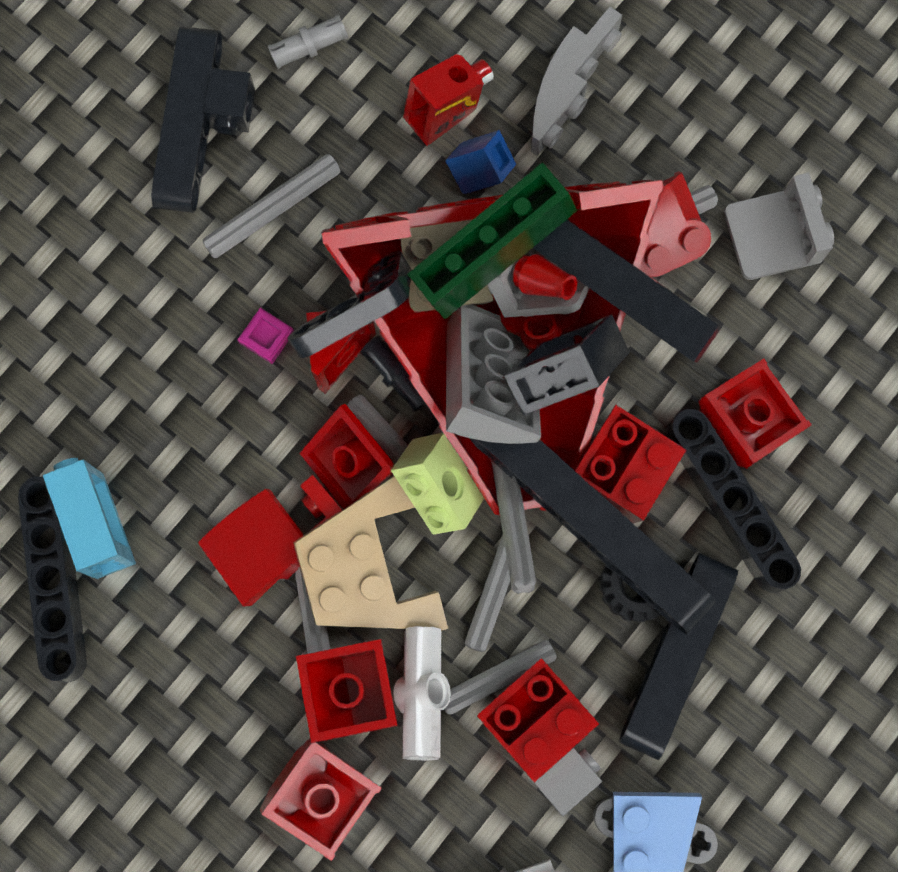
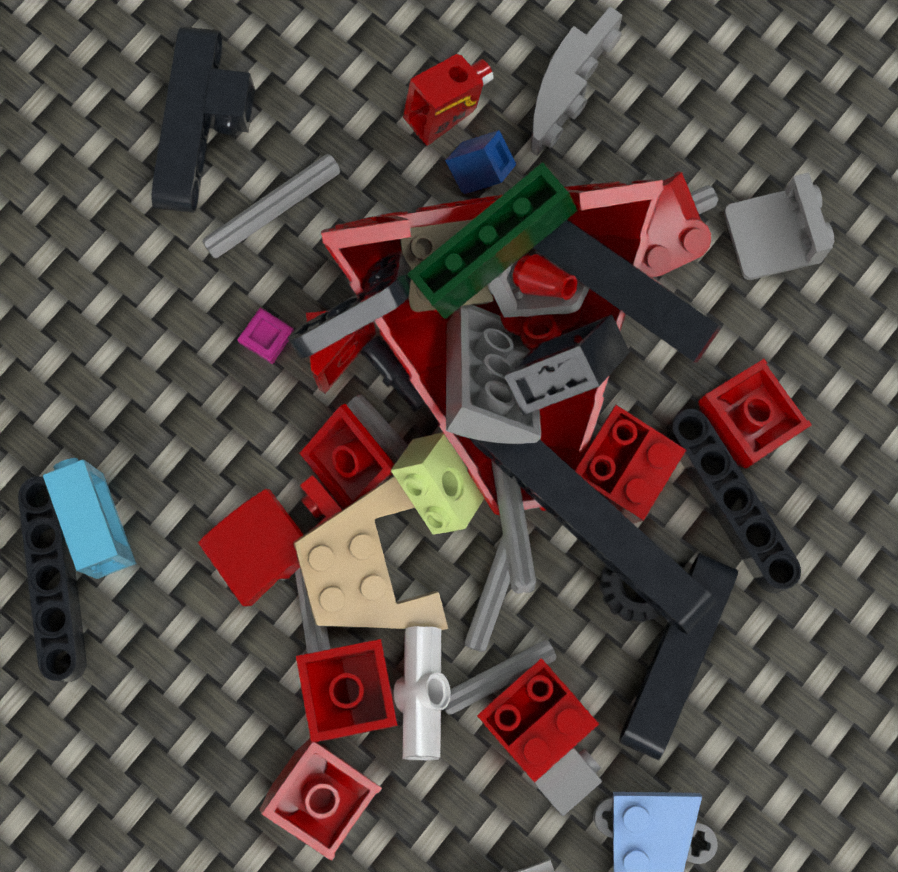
(308, 41): light grey pin -> none

